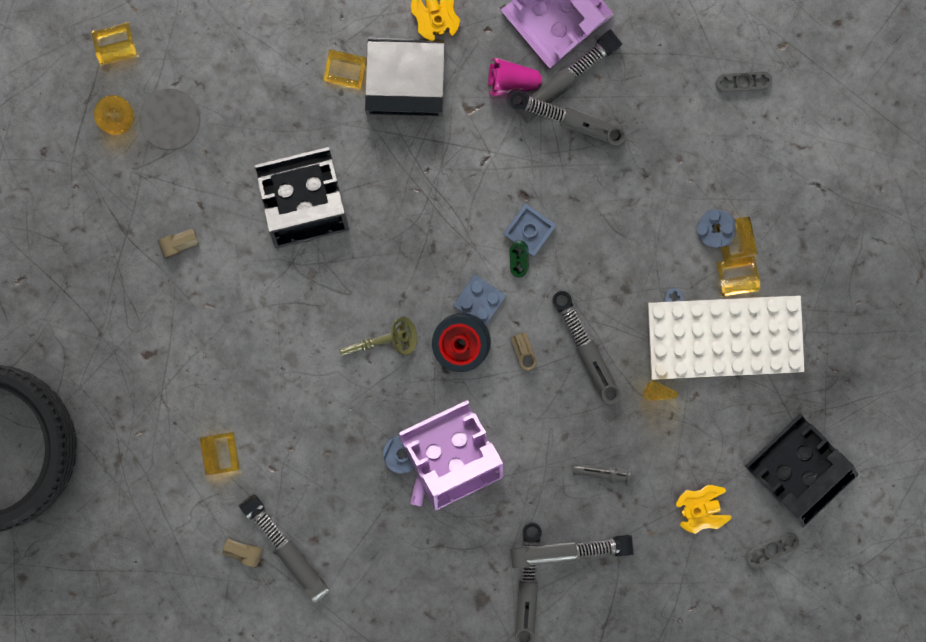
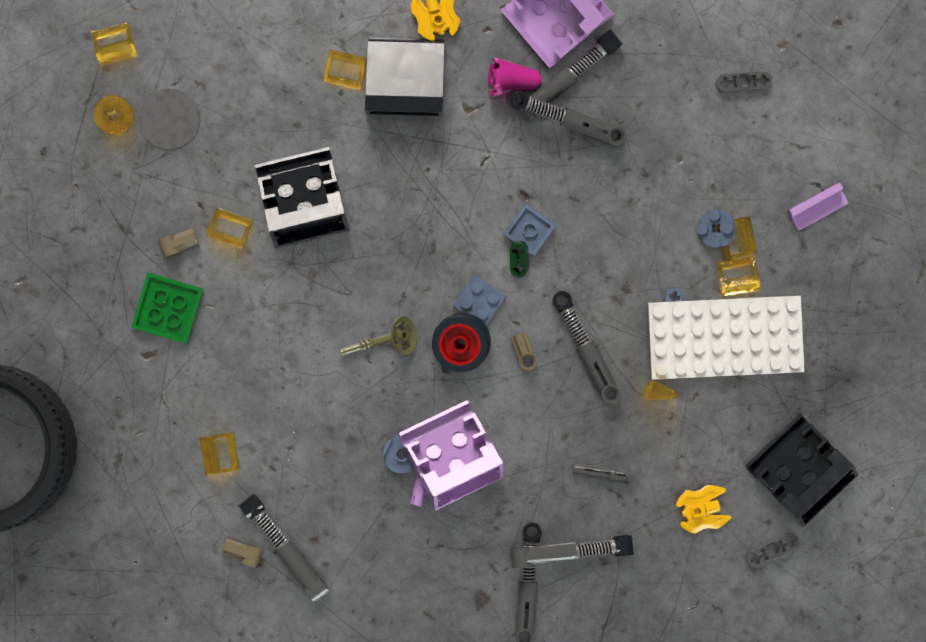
(167, 308): none -> green plate
(227, 238): none -> clear yellow tile
(818, 206): none -> lavender panel

